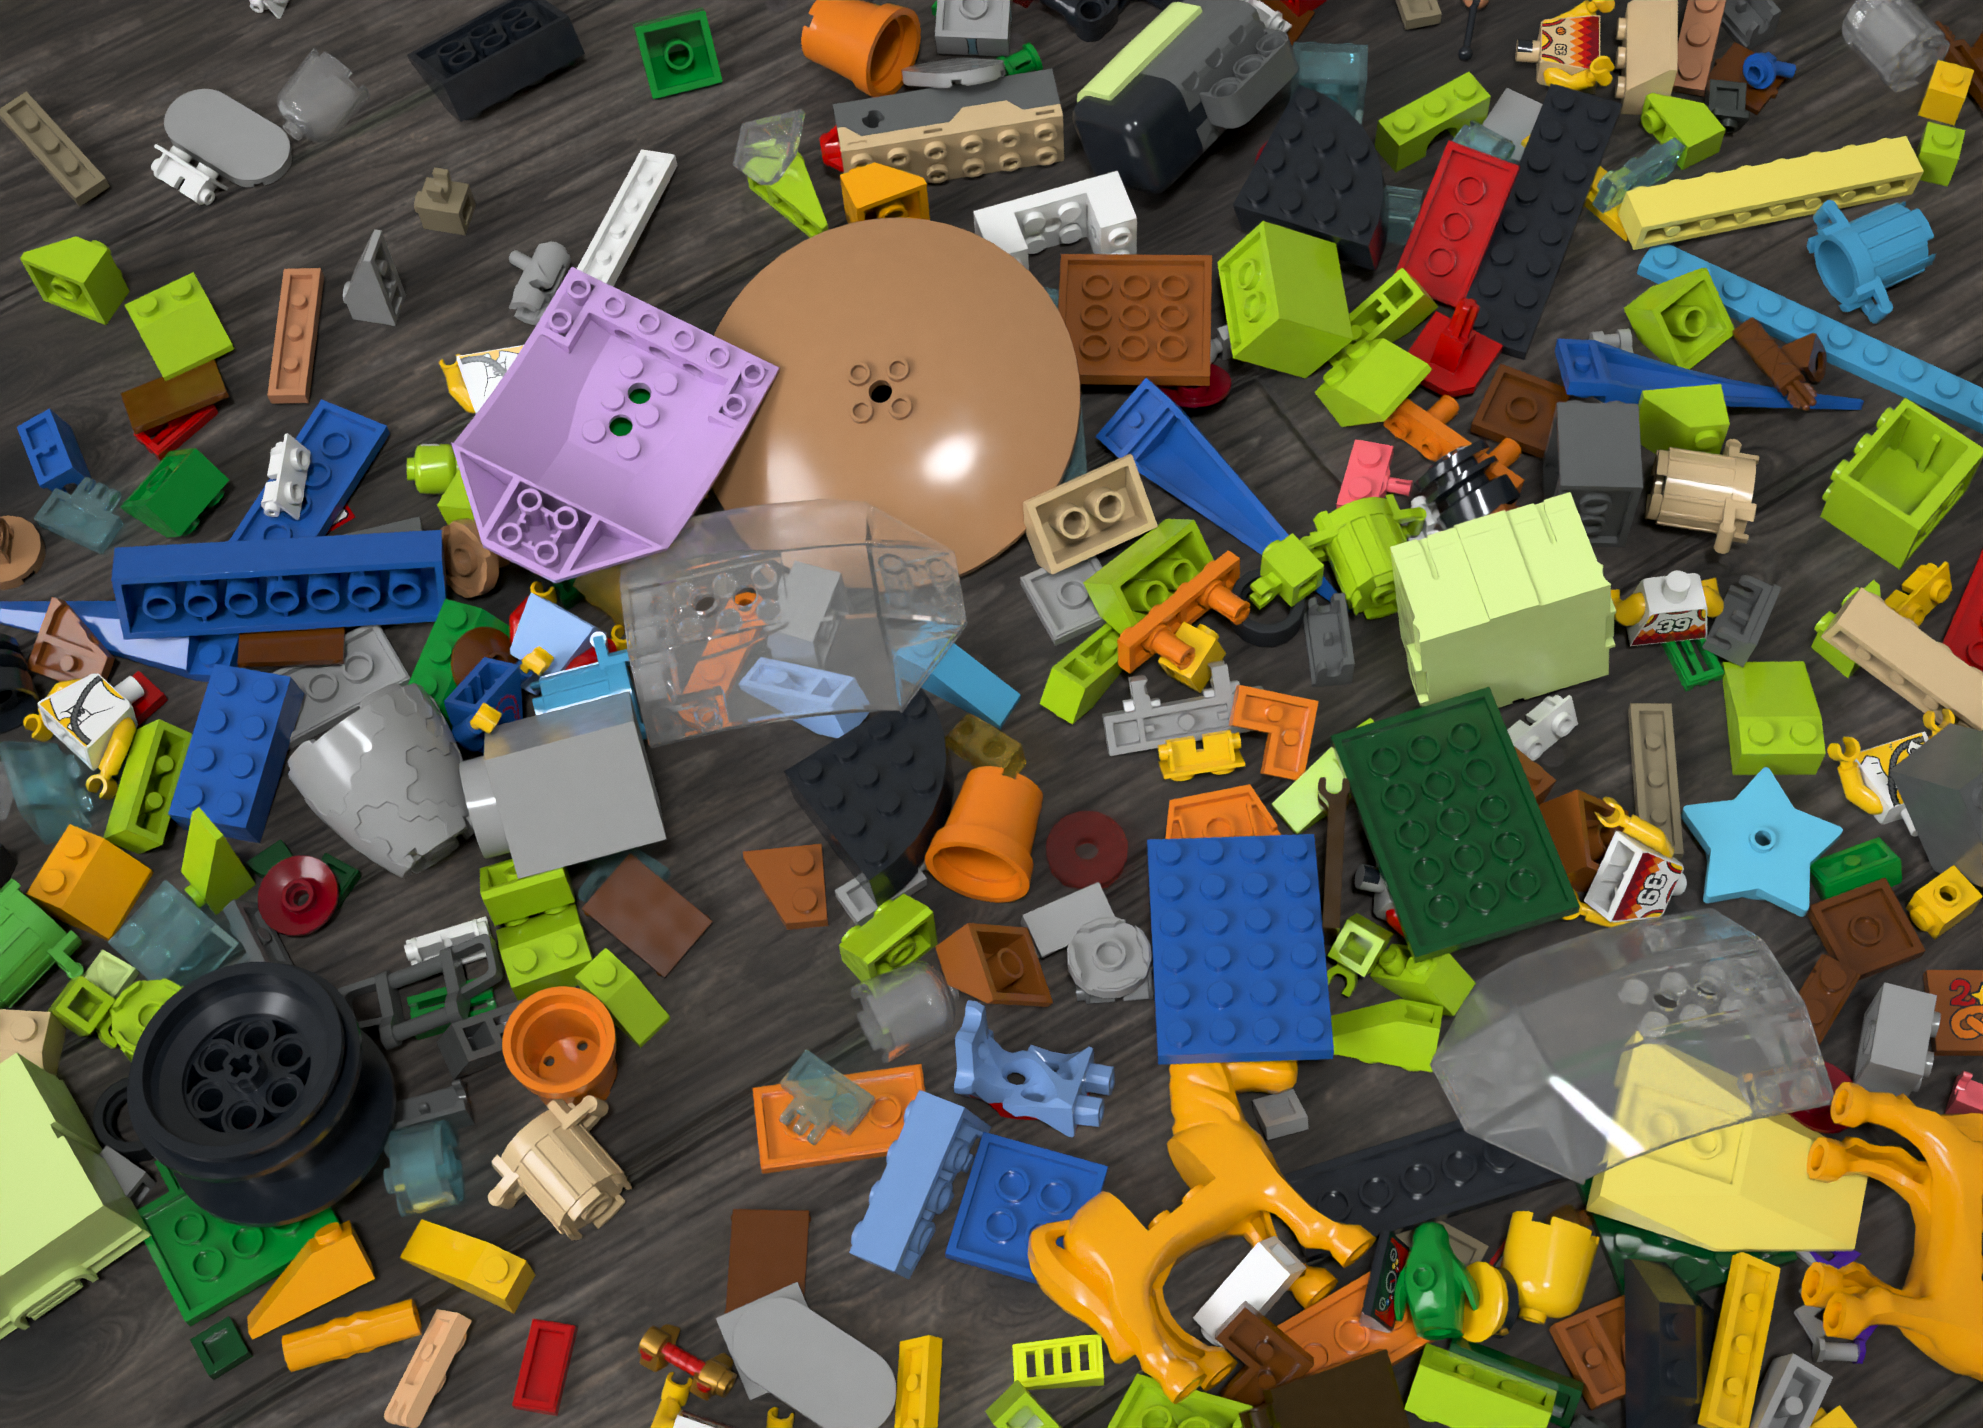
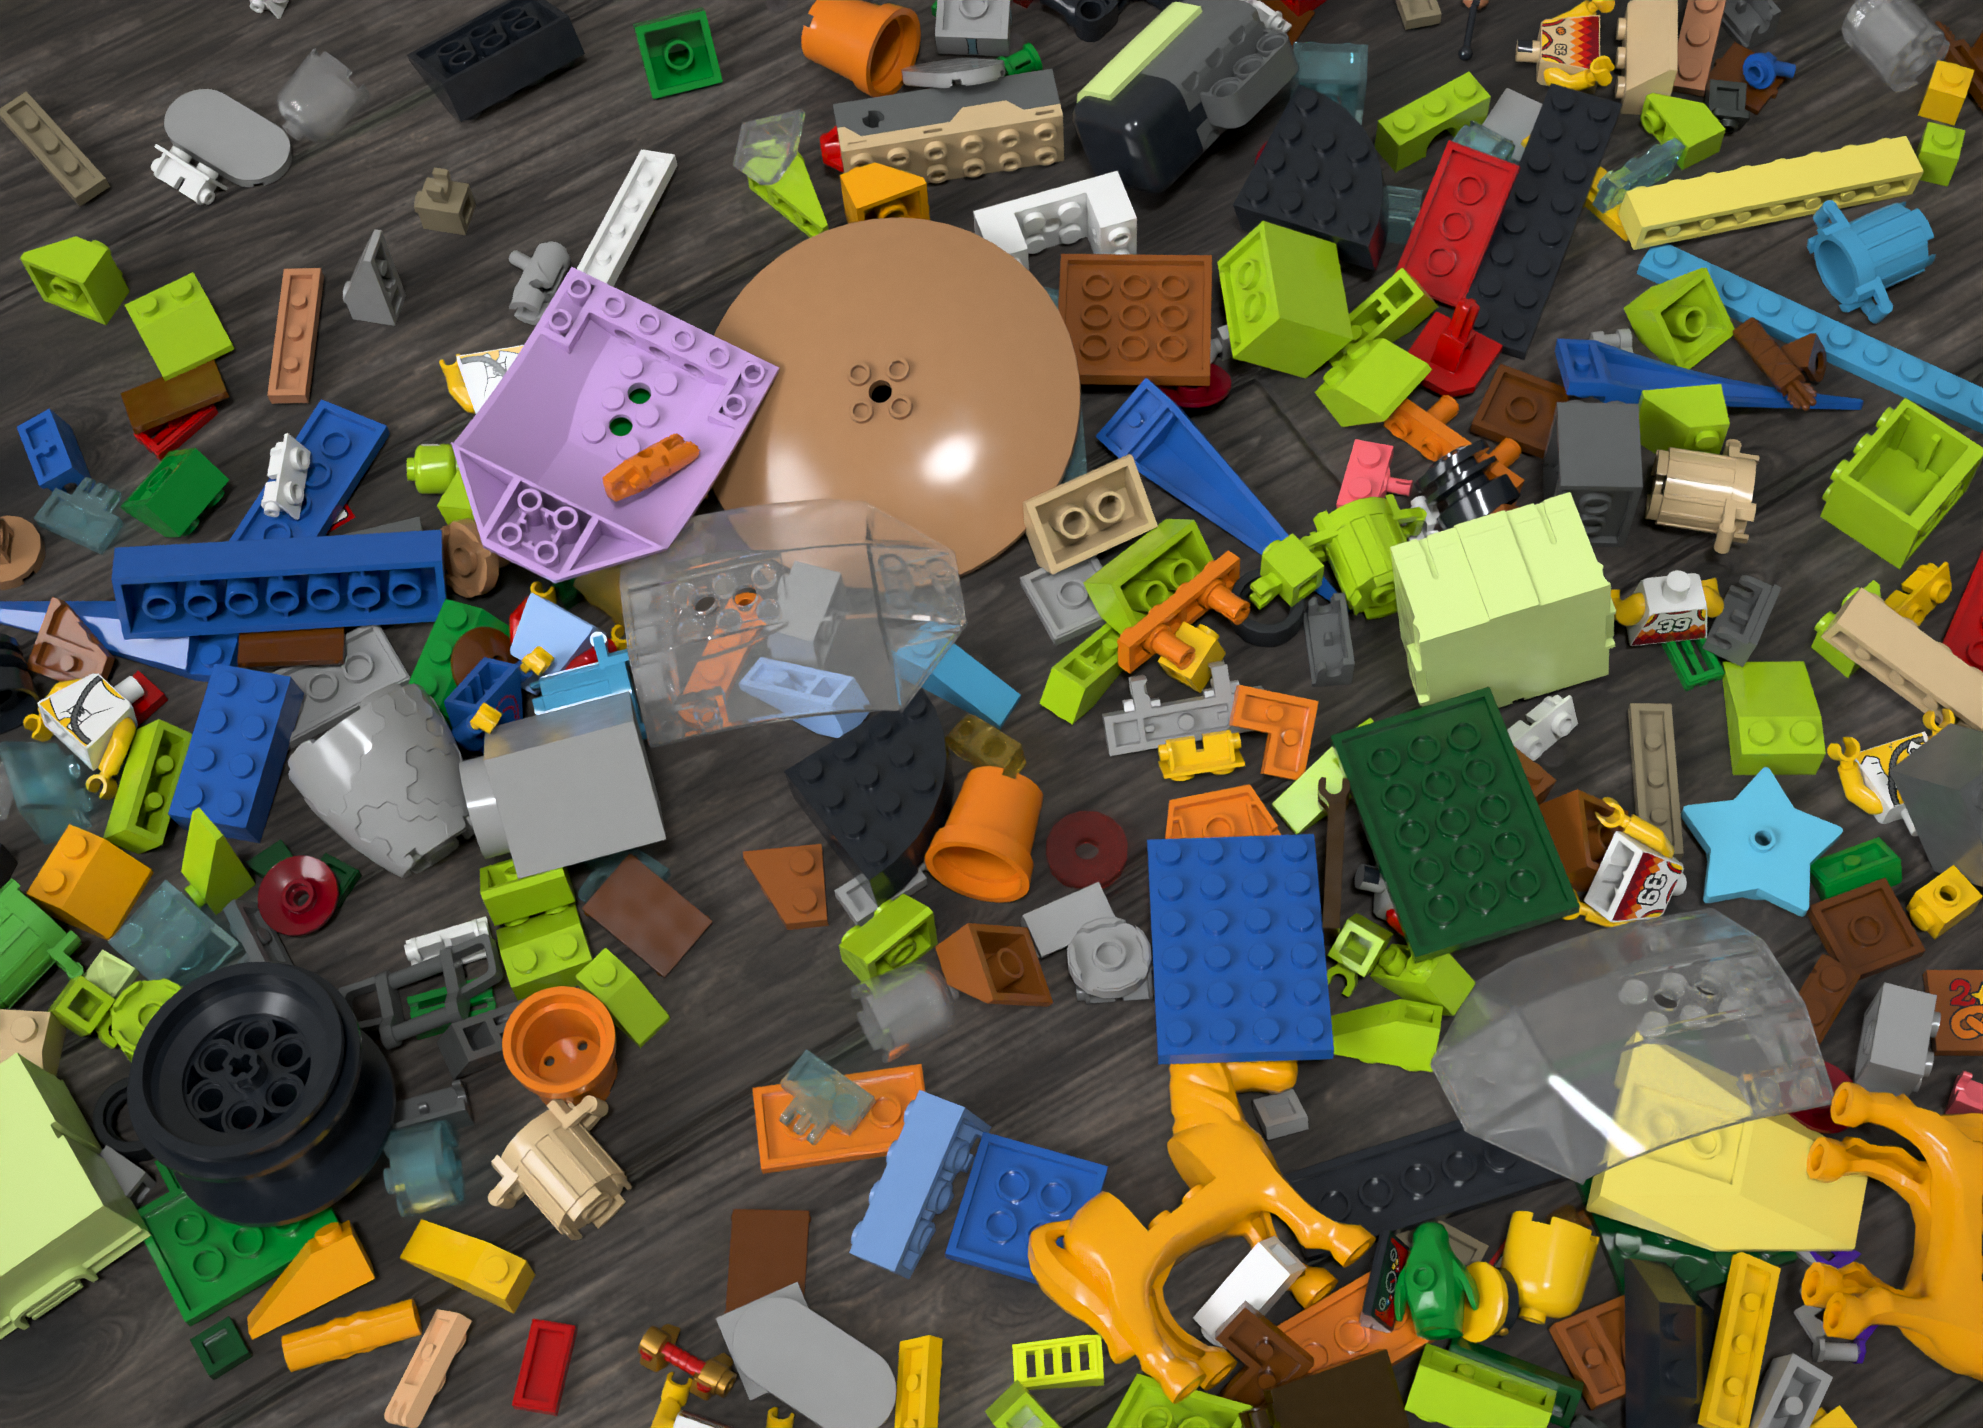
(649, 467): none -> orange hinge
(1046, 1095): medium blue hips -> none

